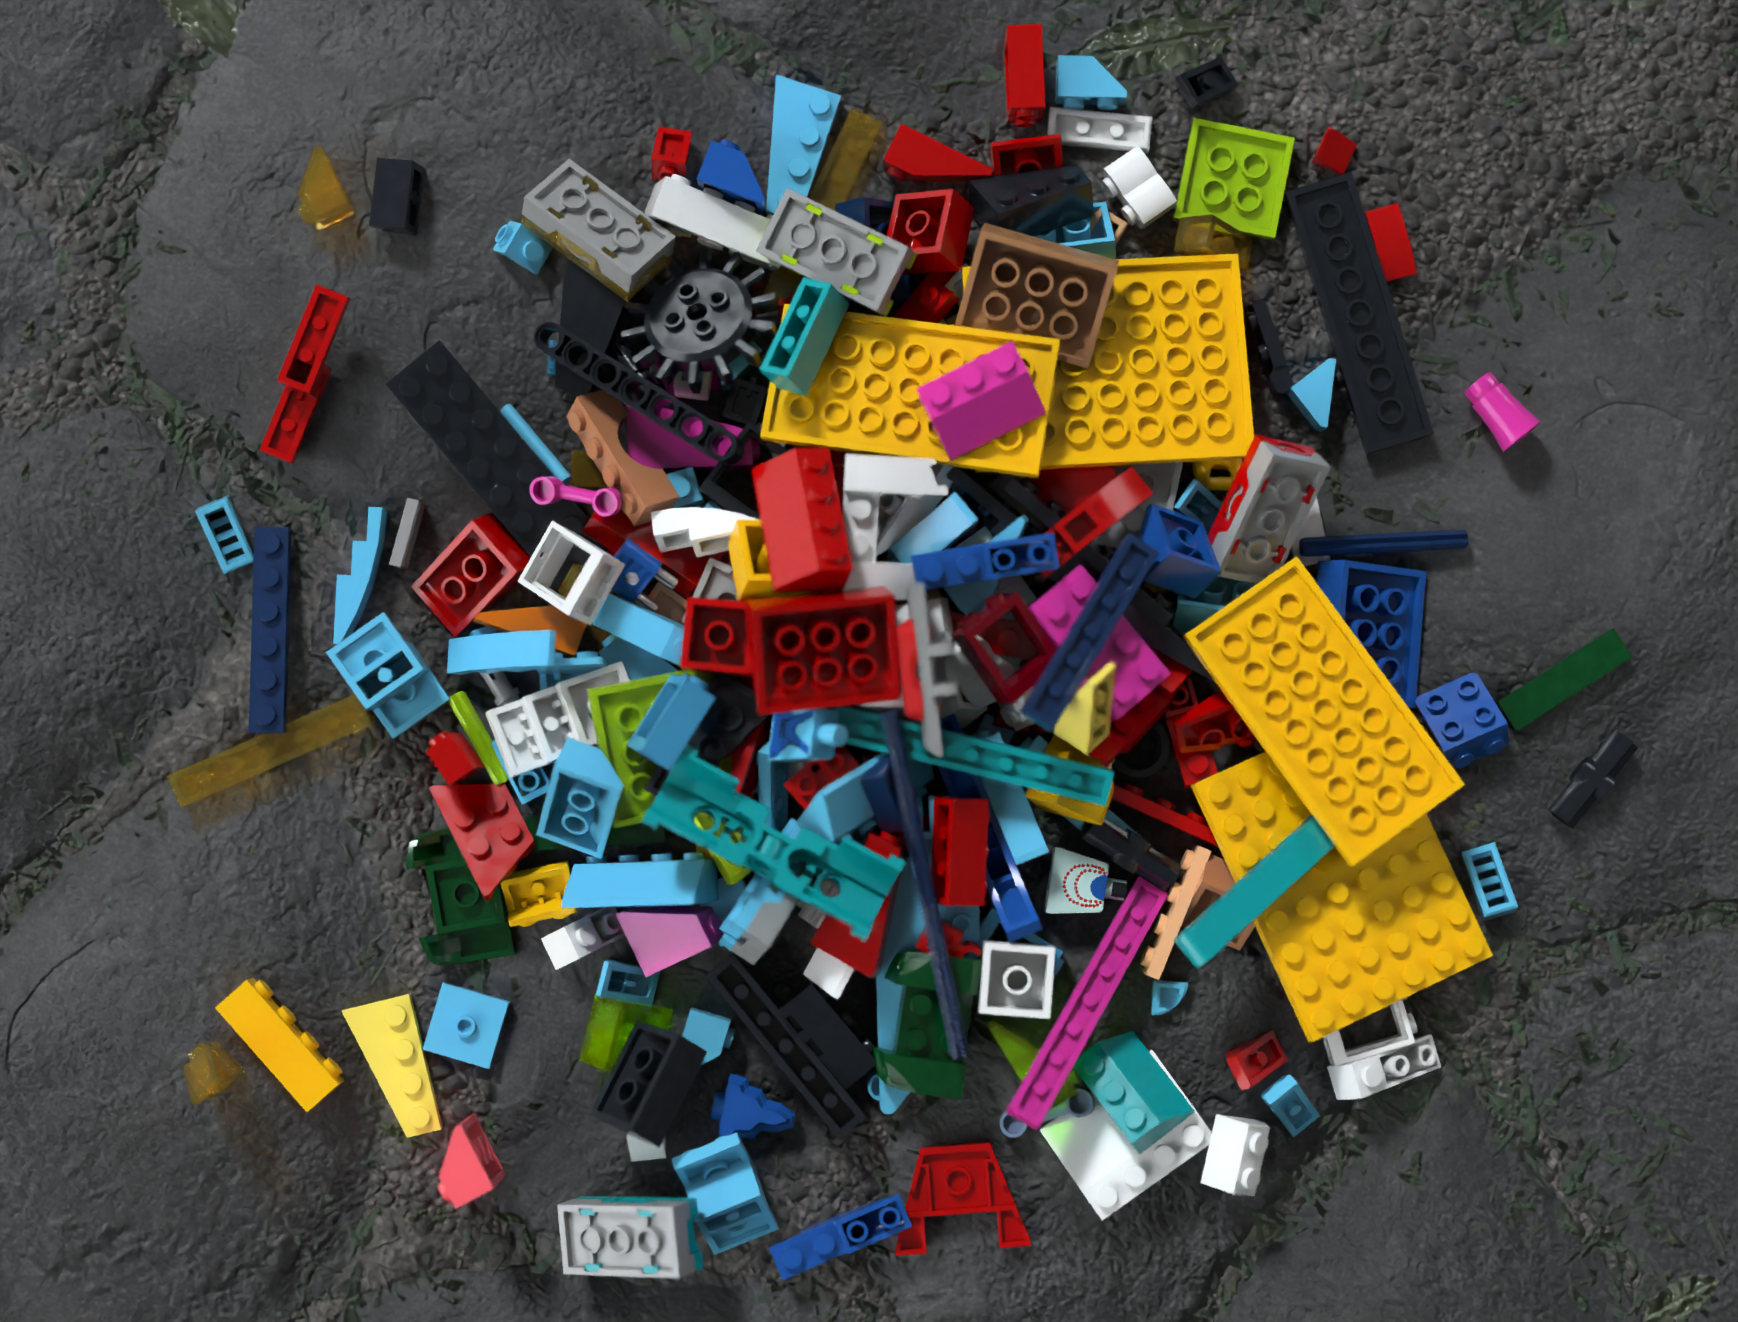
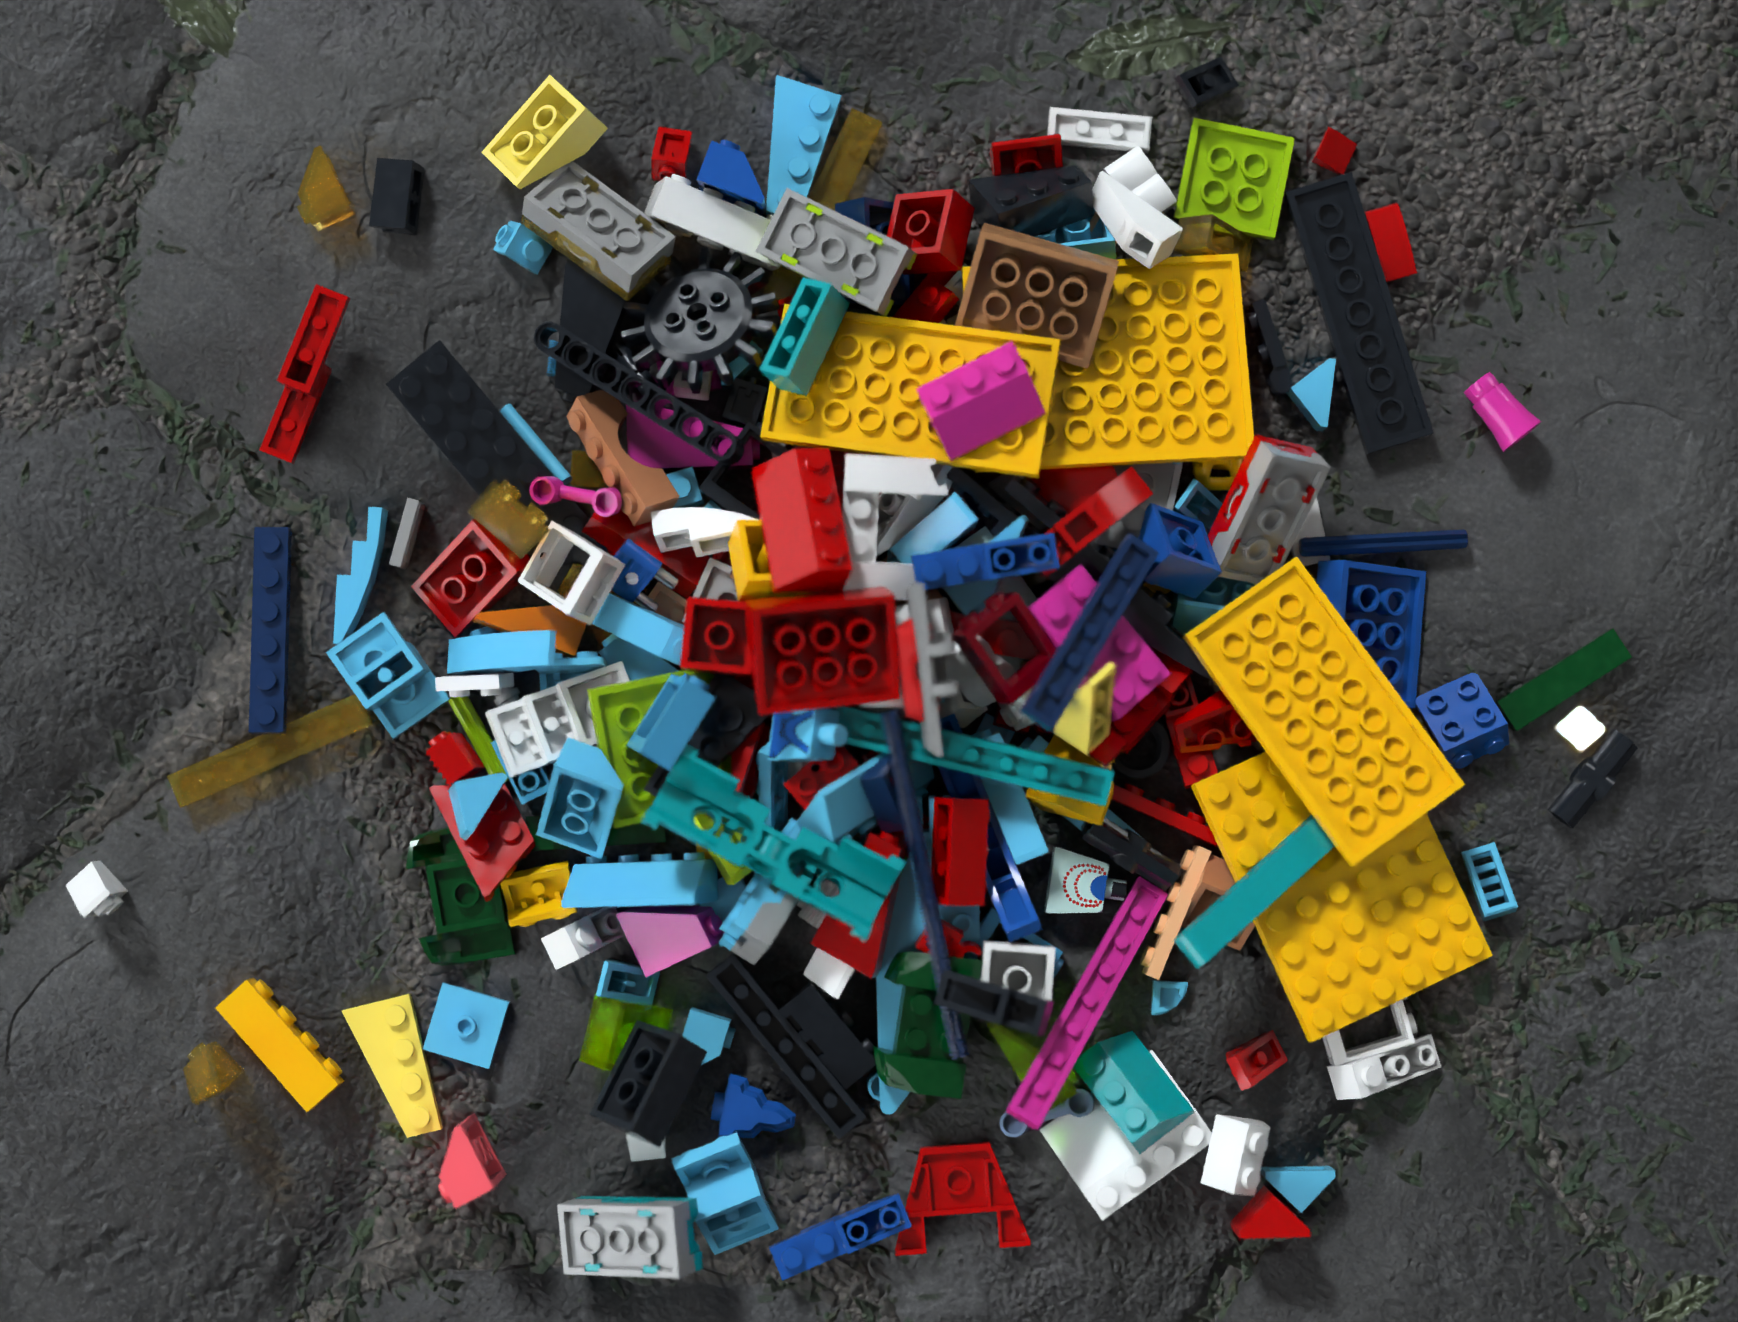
(96, 890): none -> white slope
(214, 539): medium azure slope -> none
(461, 685): none -> white plate
(472, 799): none -> medium azure slope
(509, 518): none -> clear yellow slope
(544, 135): none -> light yellow slope
(927, 160): red slope -> none
(994, 1002): none -> black slope
(1024, 74): red window -> none
(1086, 82): medium azure slope -> none
(1133, 222): none -> white slope
(1267, 1218): none -> red slope
(1290, 1104): medium azure slope -> none
(1299, 1183): none -> medium azure slope
(1580, 729): none -> slope

